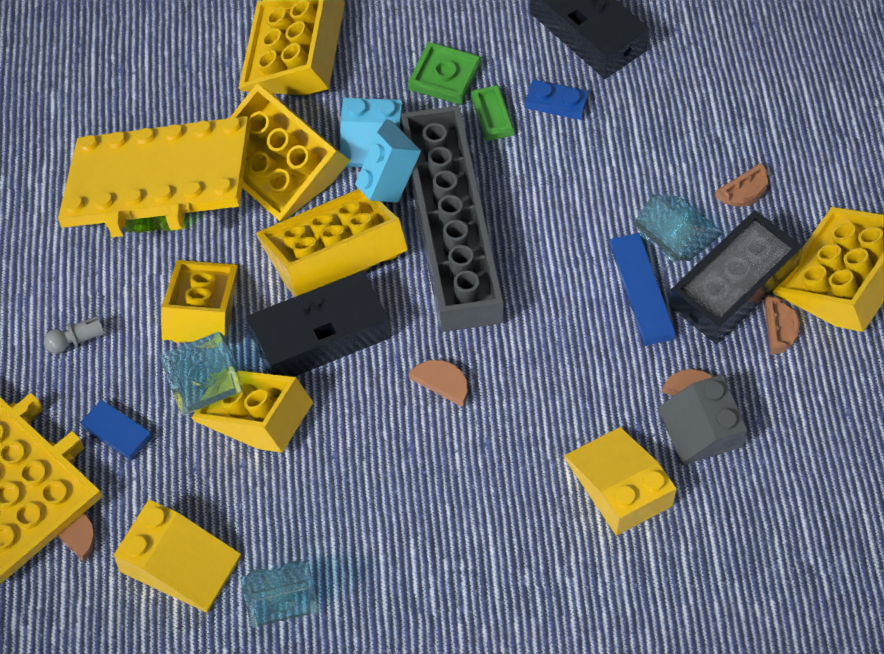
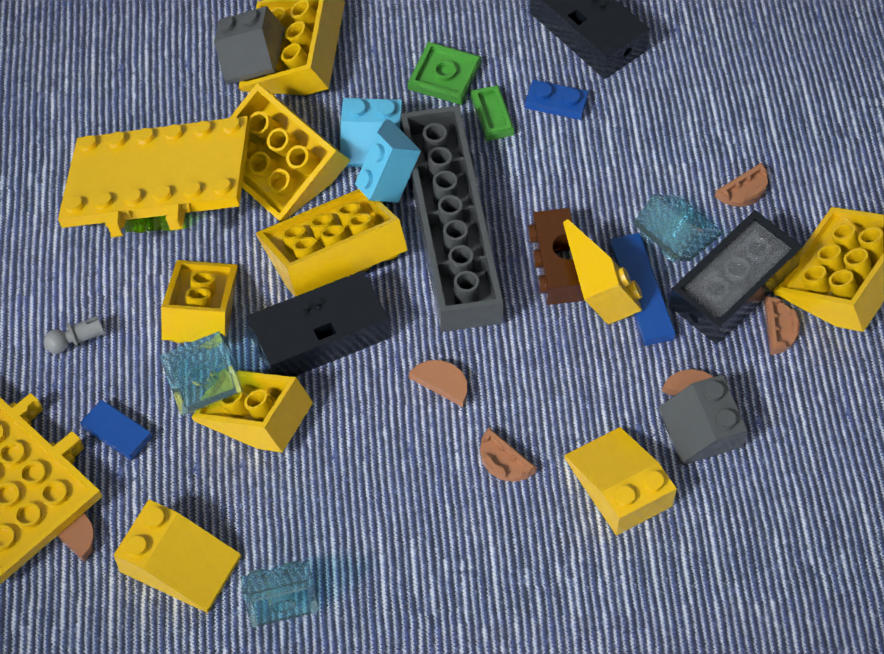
(248, 44): none -> dark grey slope
(503, 460): none -> nougat tile
(558, 275): none -> reddish brown arch
(602, 281): none -> yellow slope

